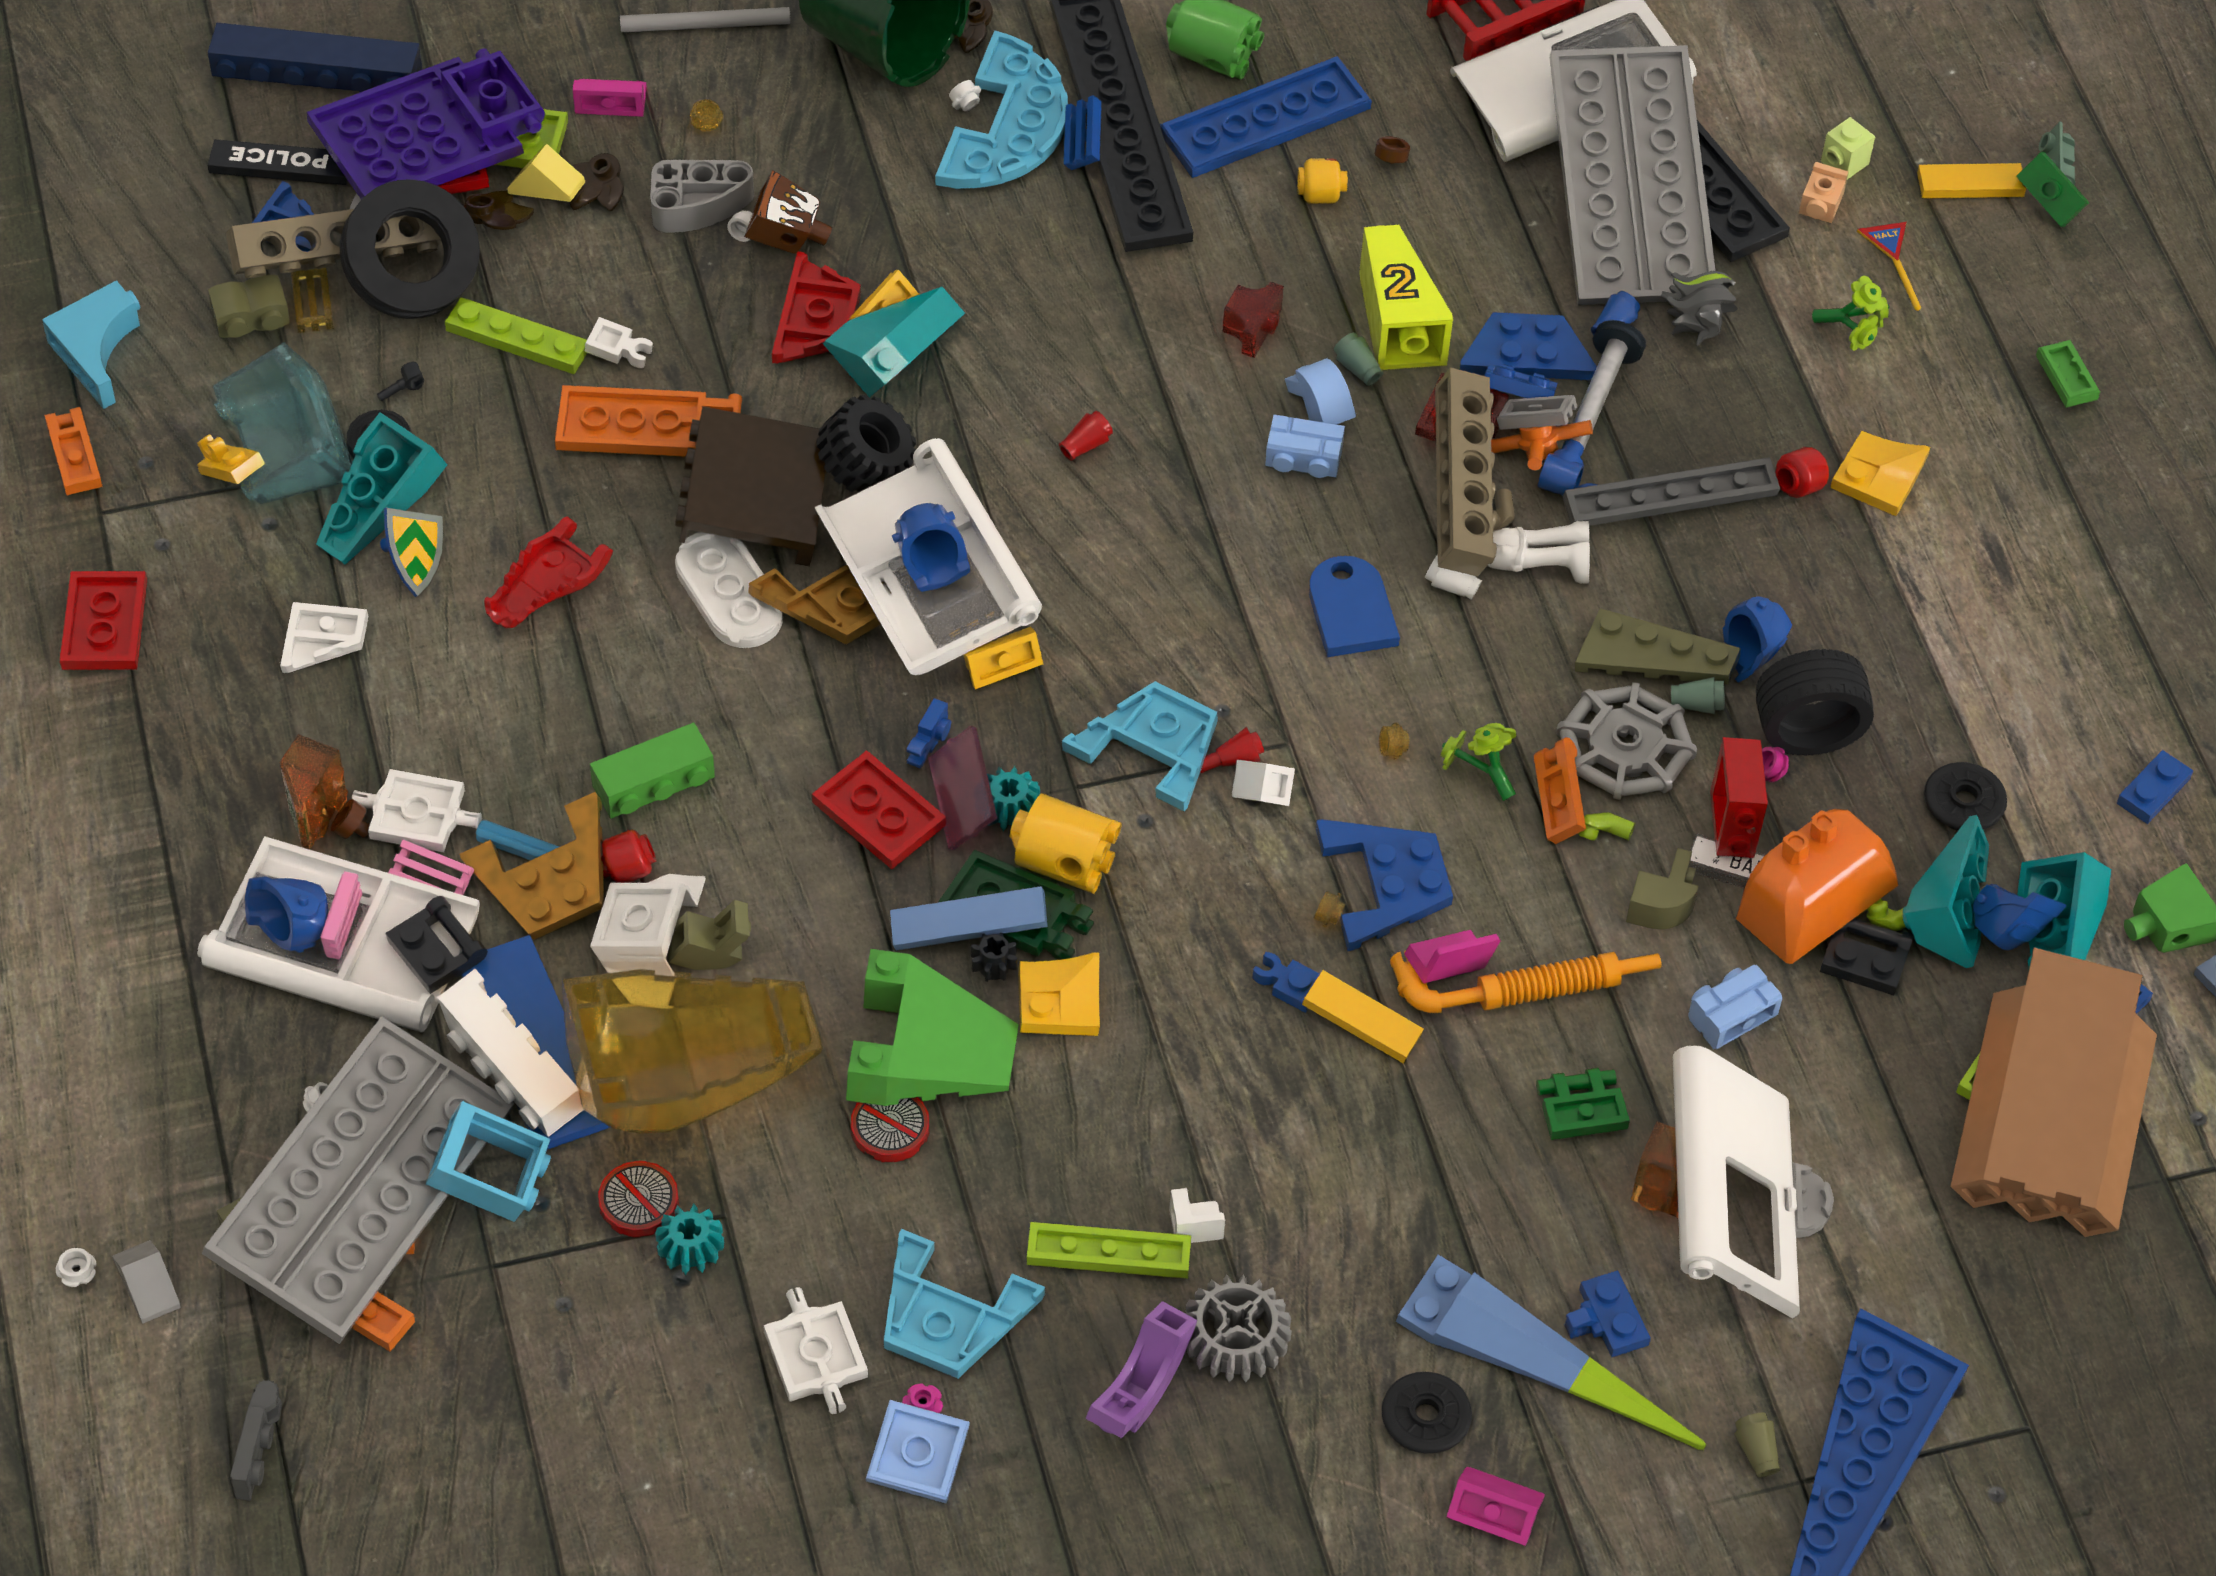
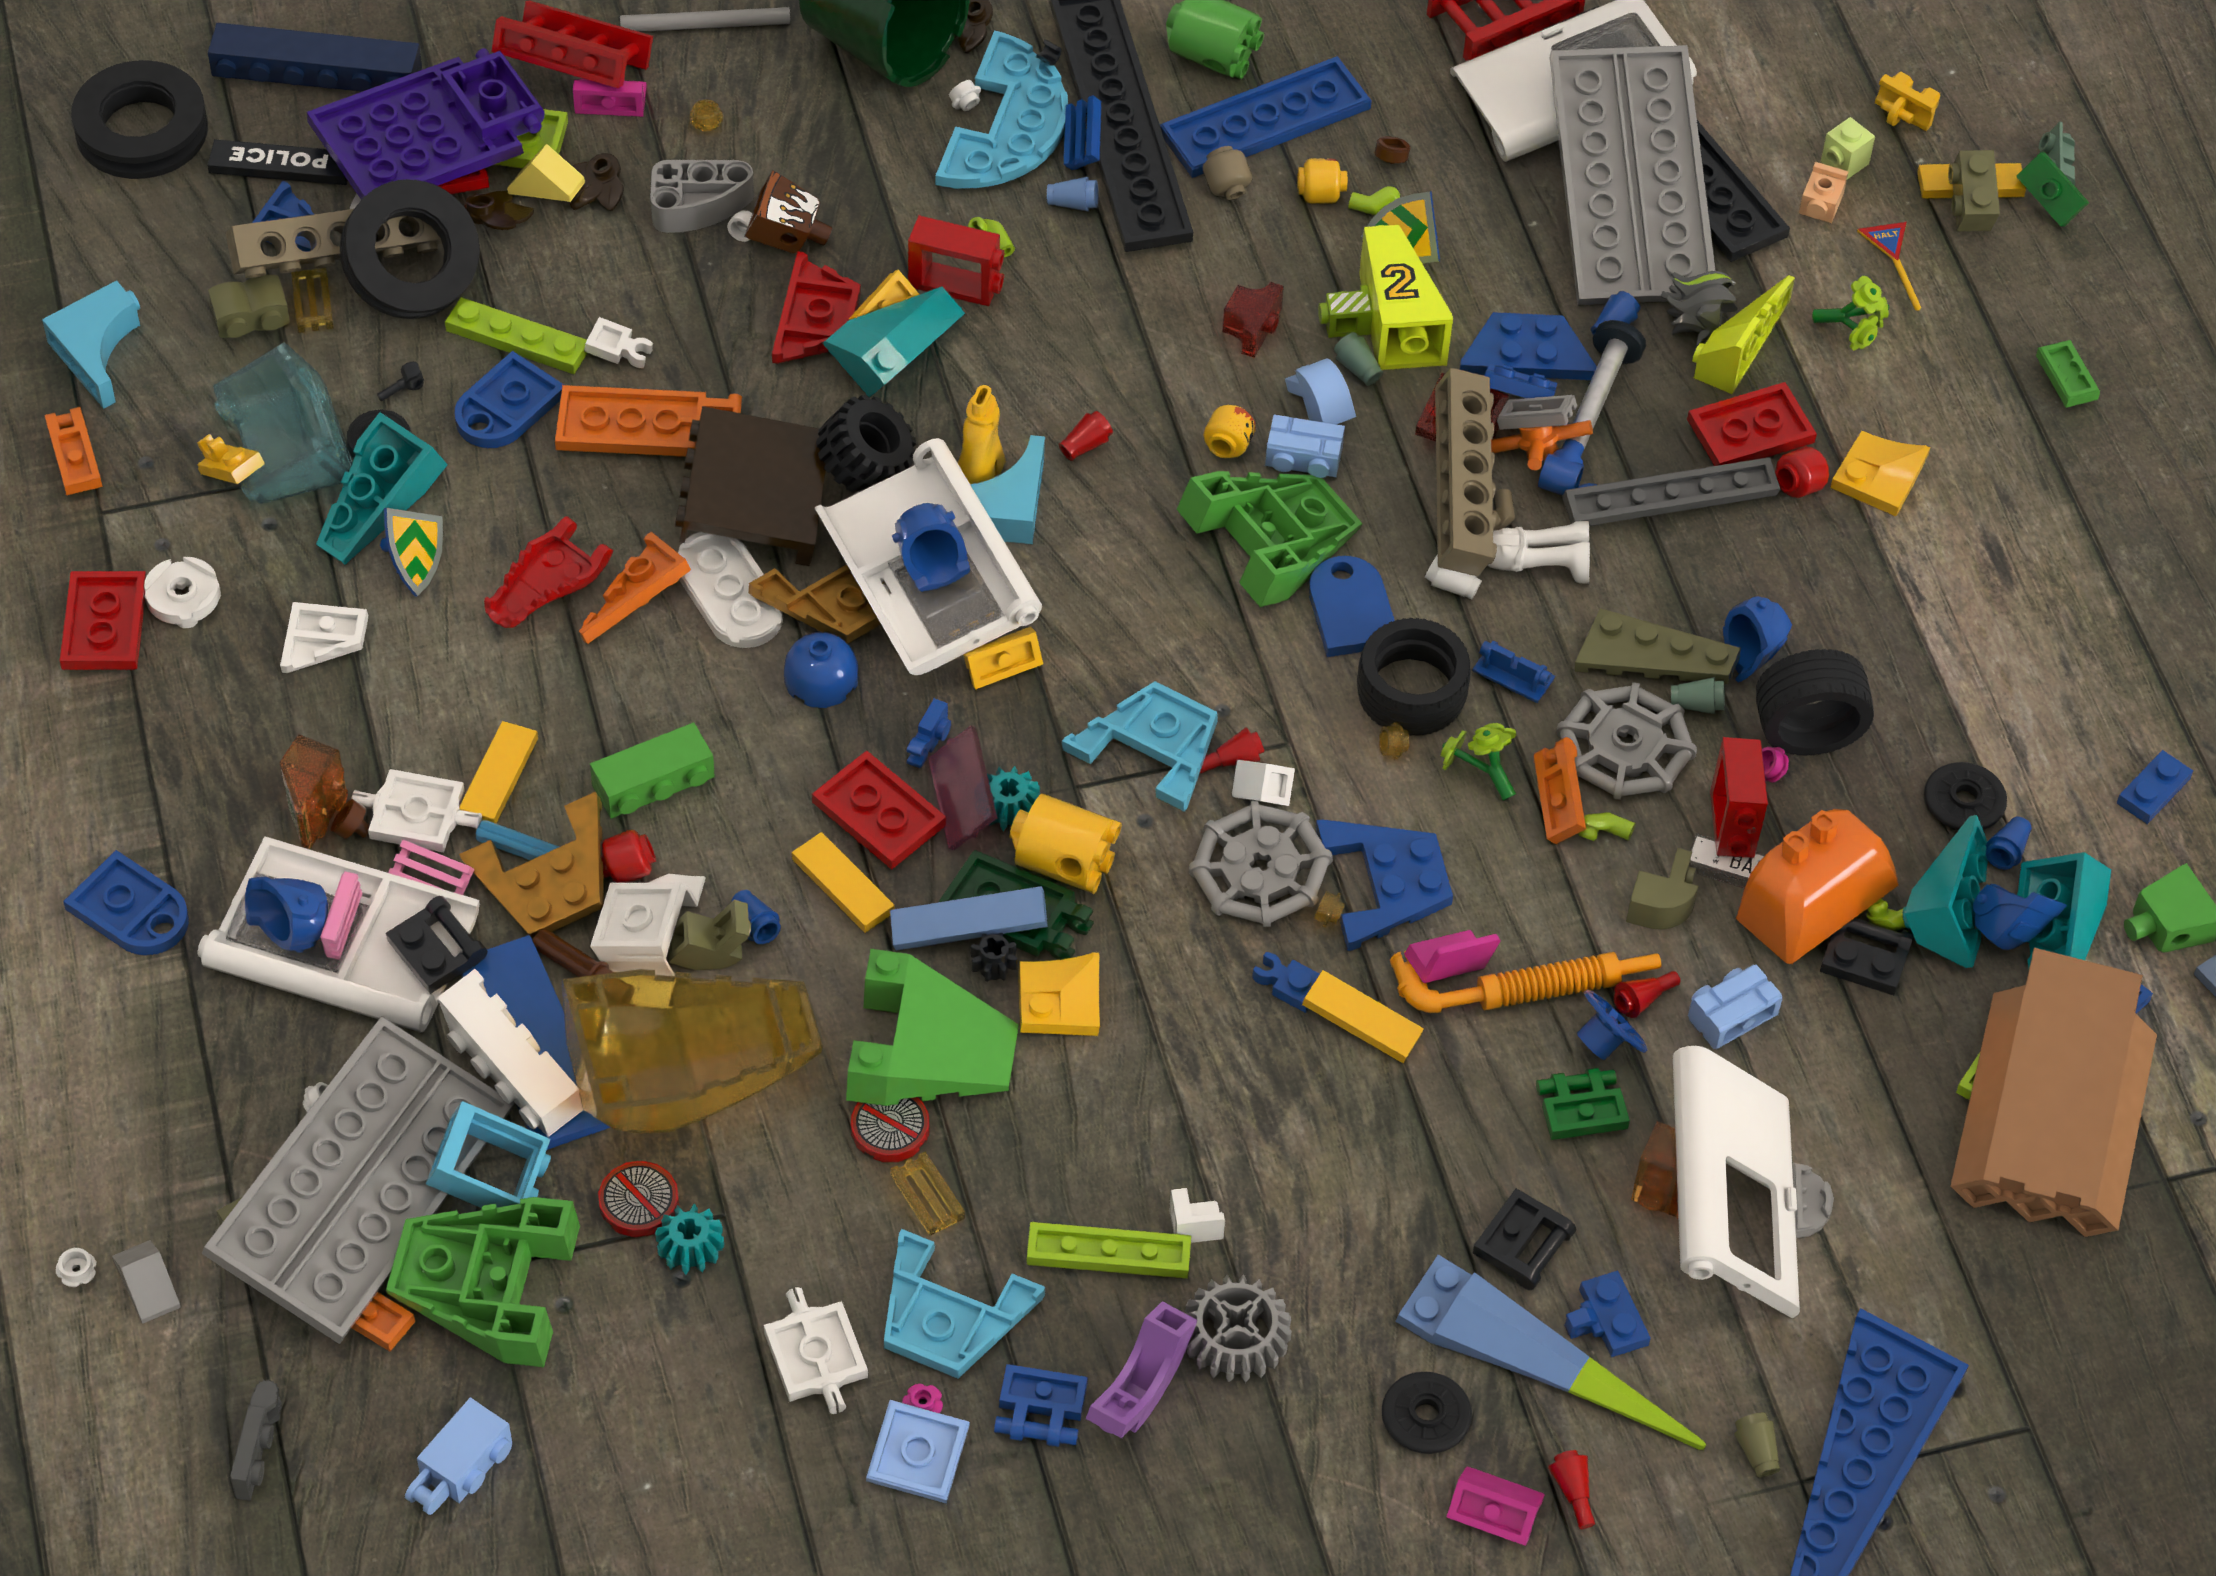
(128, 904): none -> blue tile
(144, 155): none -> black tyre
(186, 608): none -> white plate
(460, 1456): none -> light blue brick
(474, 1268): none -> bright green wedge
(499, 771): none -> yellow tile
(507, 401): none -> blue tile
(568, 955): none -> reddish brown axle
(572, 44): none -> red fence
(636, 585): none -> orange wing
(763, 919): none -> blue cone
(820, 670): none -> blue cylinder
(843, 882): none -> yellow tile
(913, 1168): none -> clear yellow tile
(958, 242): none -> red window
(981, 449): none -> yellow piece
(994, 227): none -> lime arm
(1014, 495): none -> medium azure arch
(1044, 1394): none -> blue plate
(1050, 53): none -> black hand
(1074, 194): none -> medium blue cone
(1227, 172): none -> dark tan head
(1229, 431): none -> yellow head
(1260, 844): none -> light grey plate
(1279, 522): none -> bright green wedge
(1346, 313): none -> lime brick
(1375, 202): none -> lime arm
(1416, 220): none -> shield
(1418, 641): none -> black tyre
(1512, 1232): none -> black plate
(1513, 672): none -> blue hinge
(1572, 1477): none -> red cone
(1602, 1031): none -> blue wheel
(1636, 995): none -> red cone
(1737, 341): none -> neon yellow wedge
(1752, 425): none -> red plate
(1906, 103): none -> yellow hips
(1974, 190): none -> olive brick
(2008, 844): none -> blue cone

